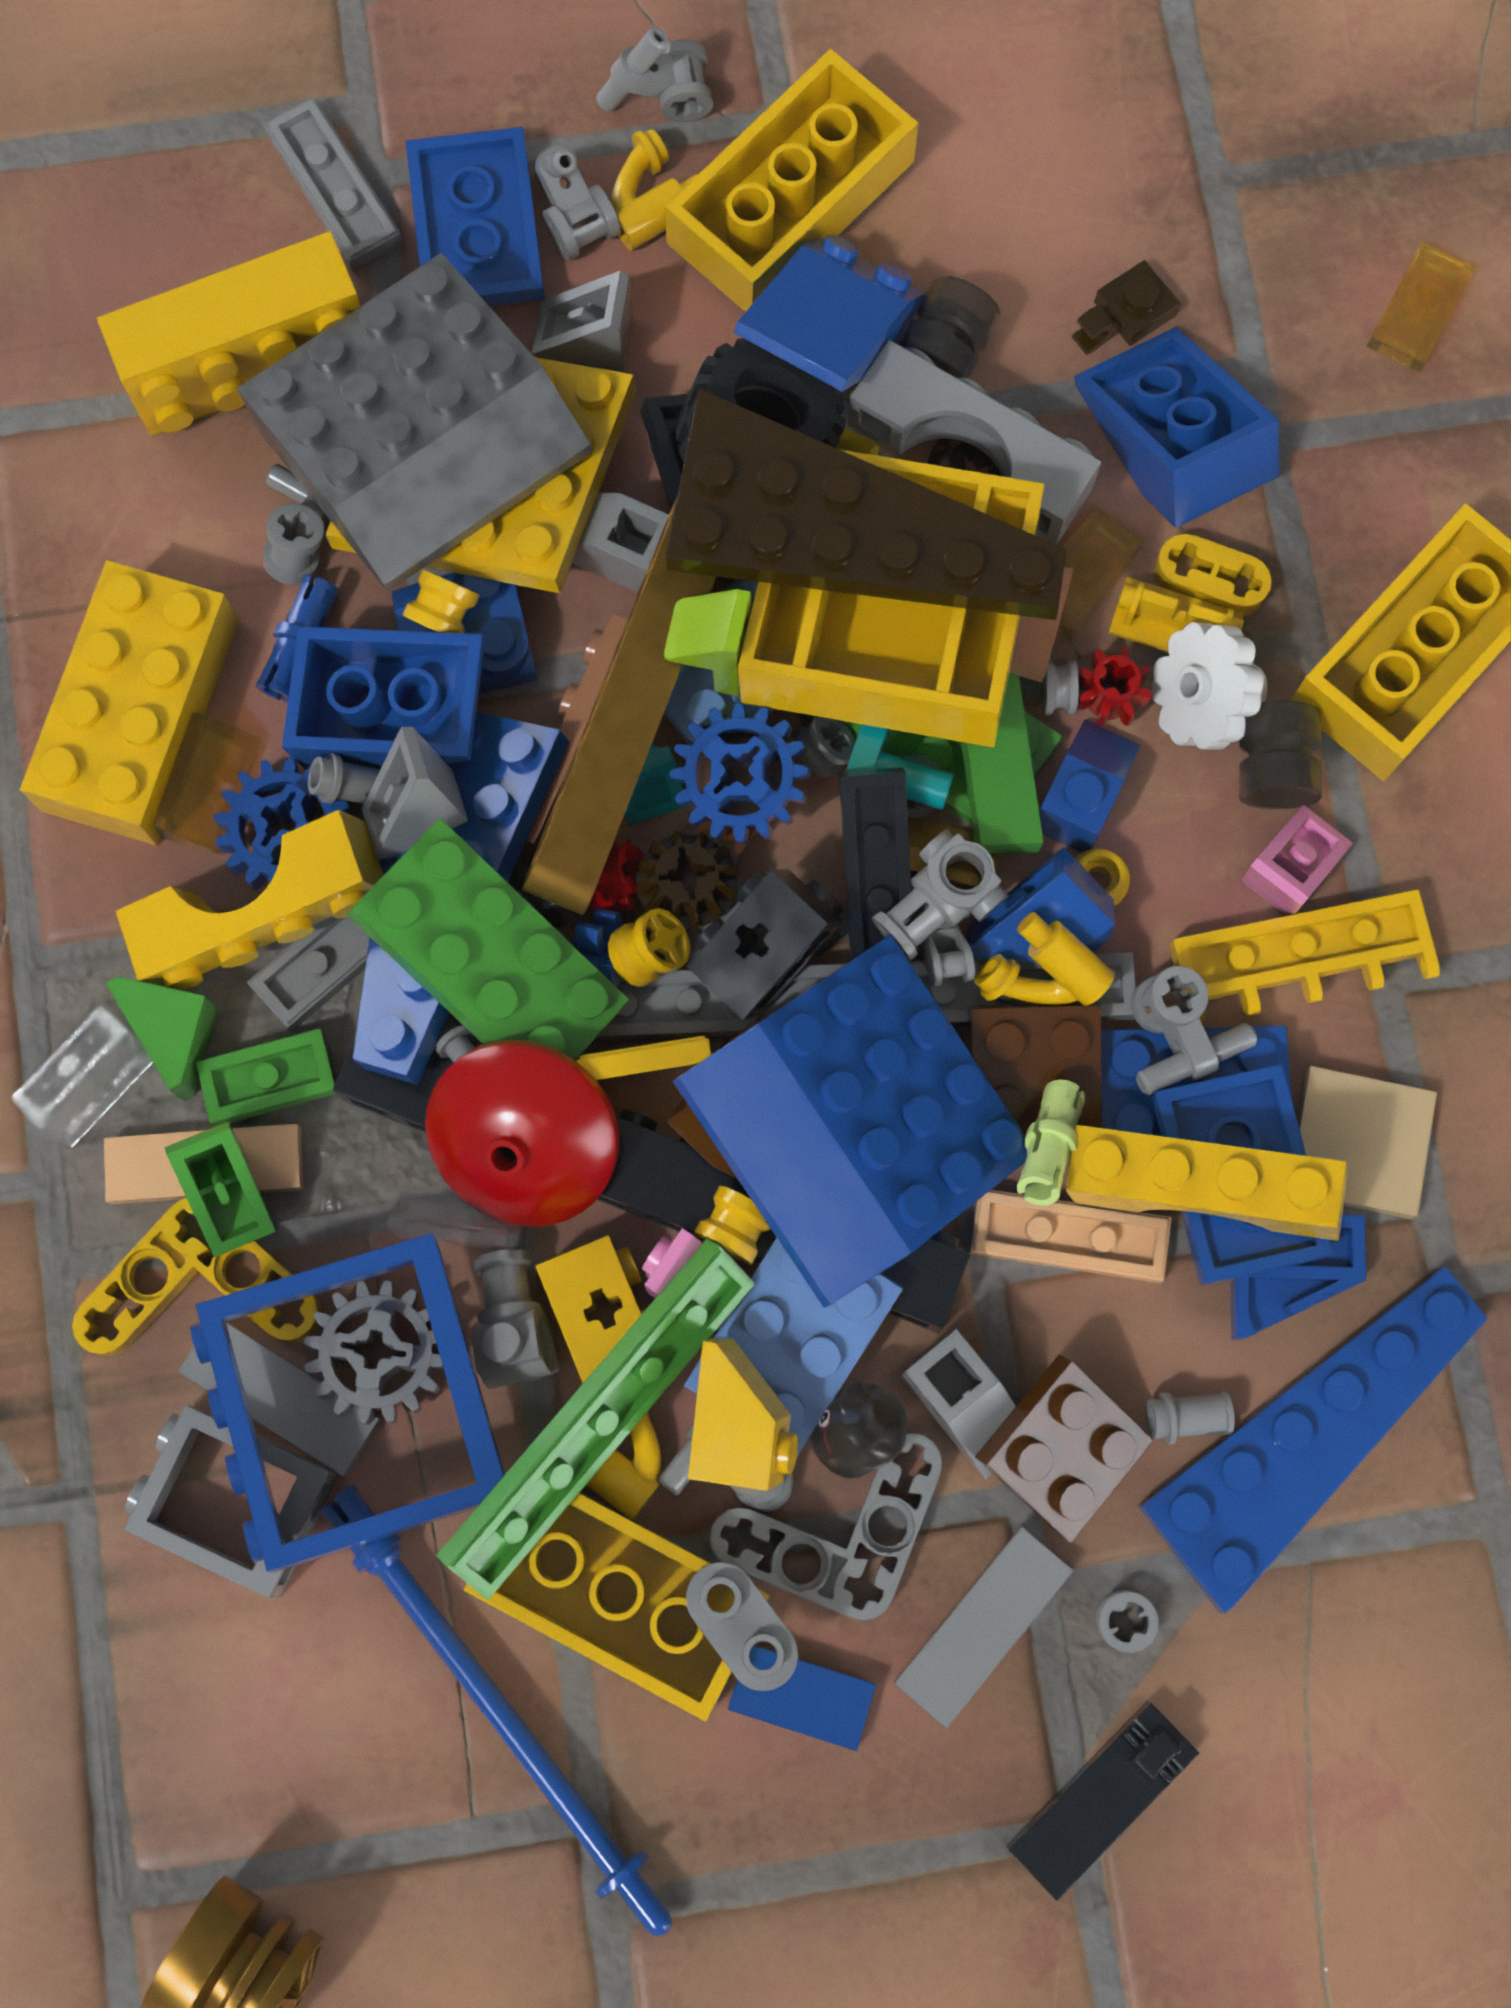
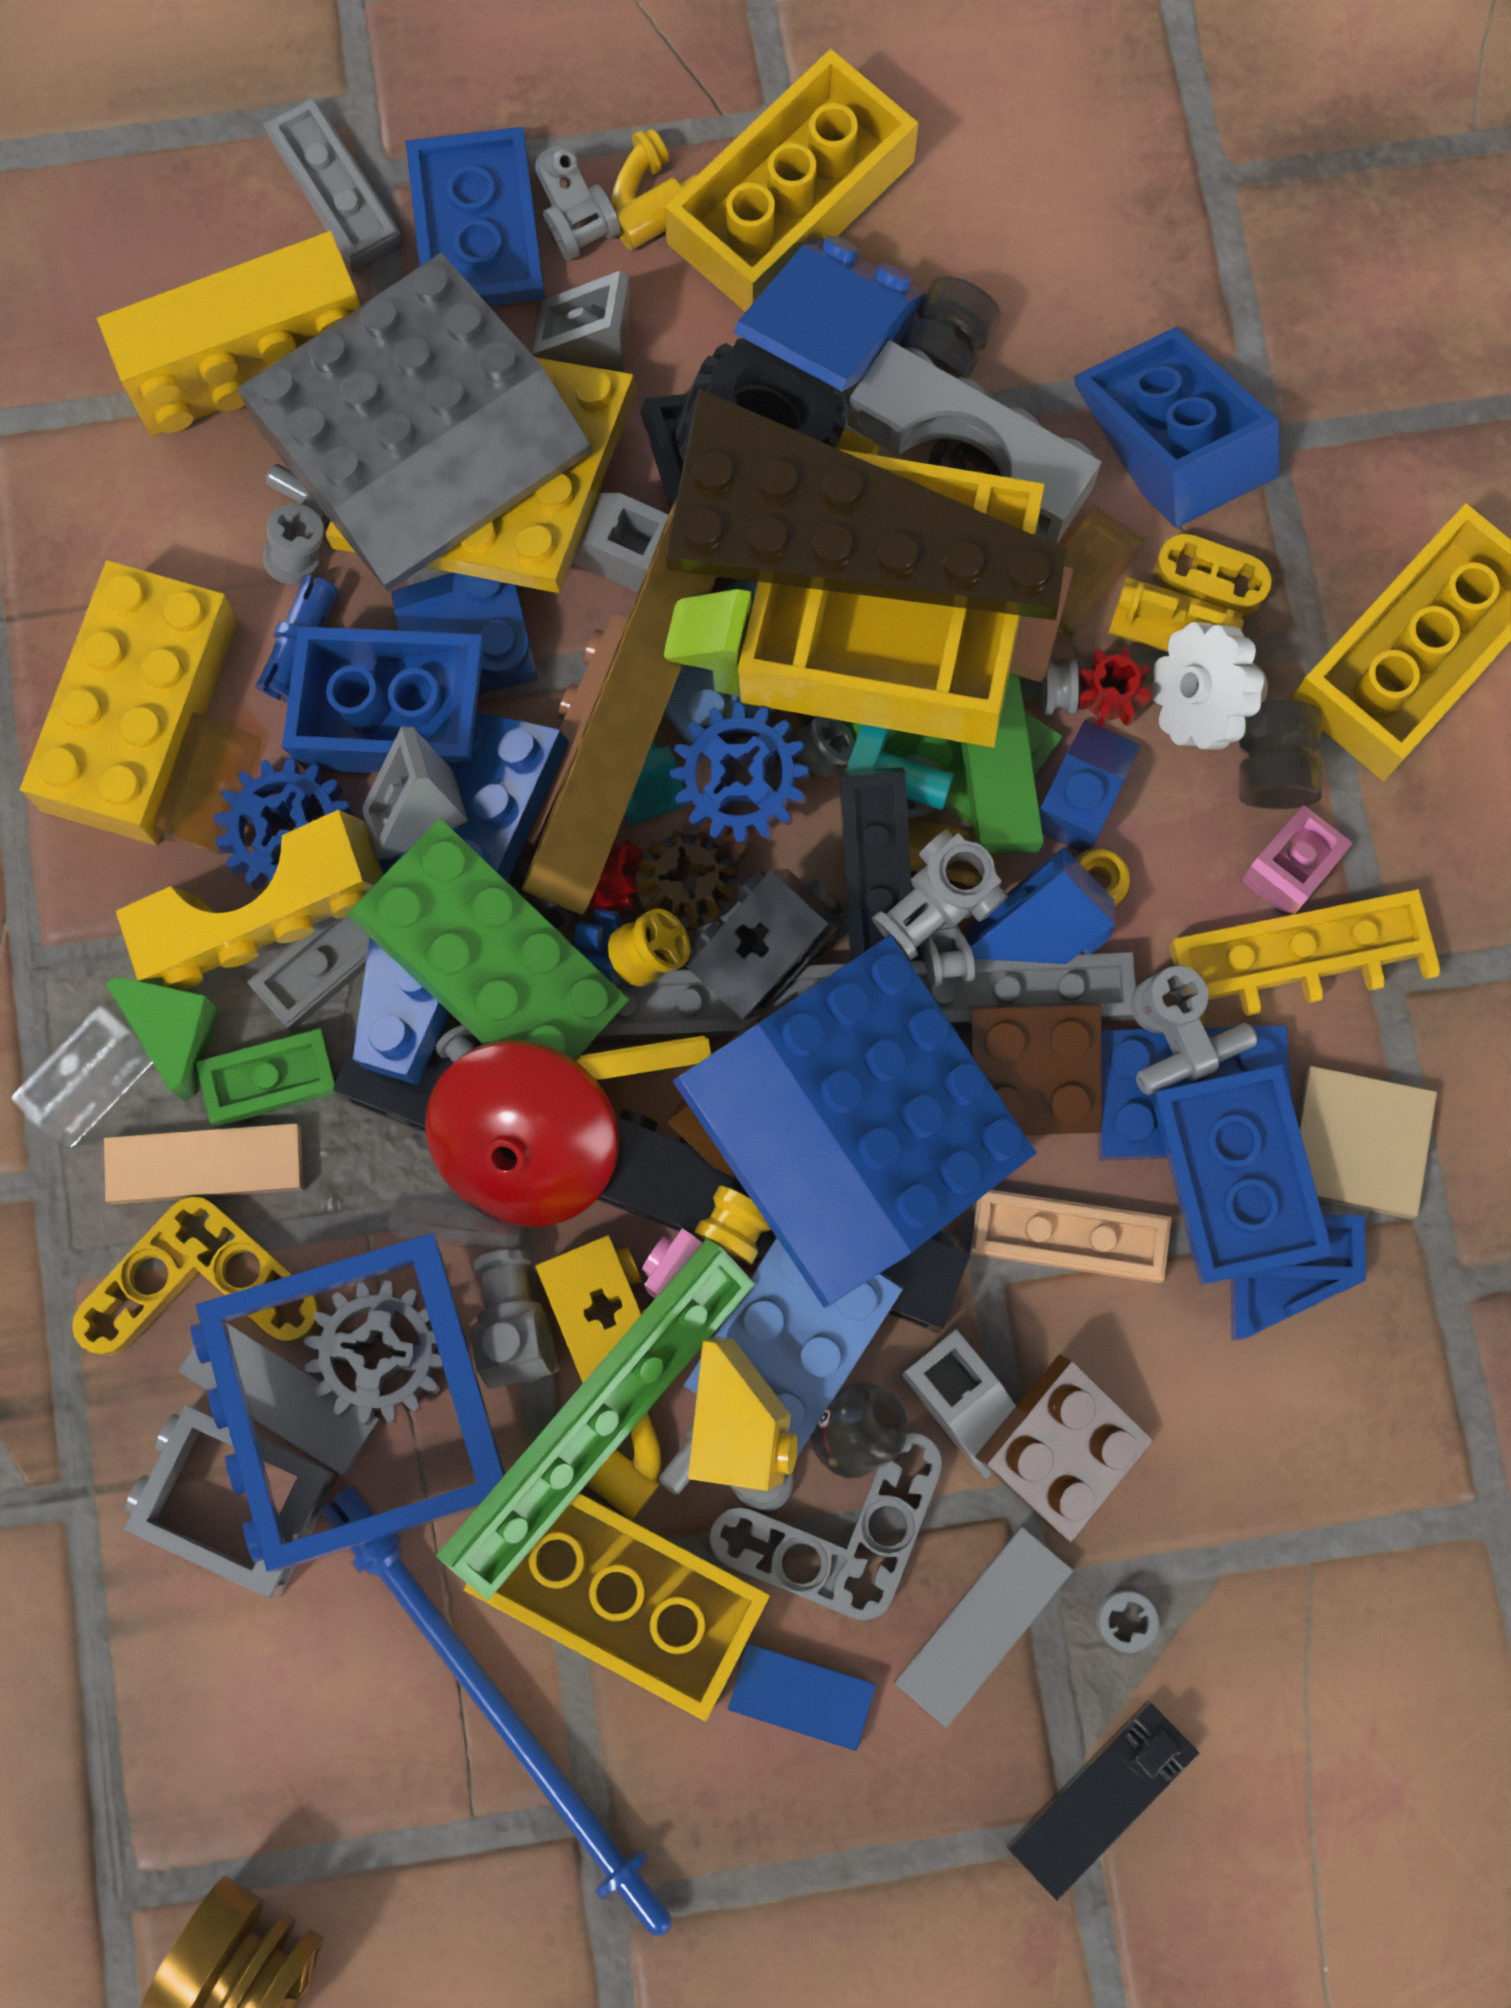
(220, 1188): bright green slope -> none
(341, 780): light grey pin -> none
(440, 603): yellow wheel -> none
(661, 72): light grey piece -> none
(742, 1626): light grey plate -> none
(1051, 1142): yellowish green pin -> none
(1075, 968): yellow plant -> none
(1128, 306): dark brown plate -> none
(1189, 1416): light grey pin -> none
(1227, 1181): yellow arch -> none
(1279, 1467): blue wing -> none
(1421, 306): clear yellow plate -> none

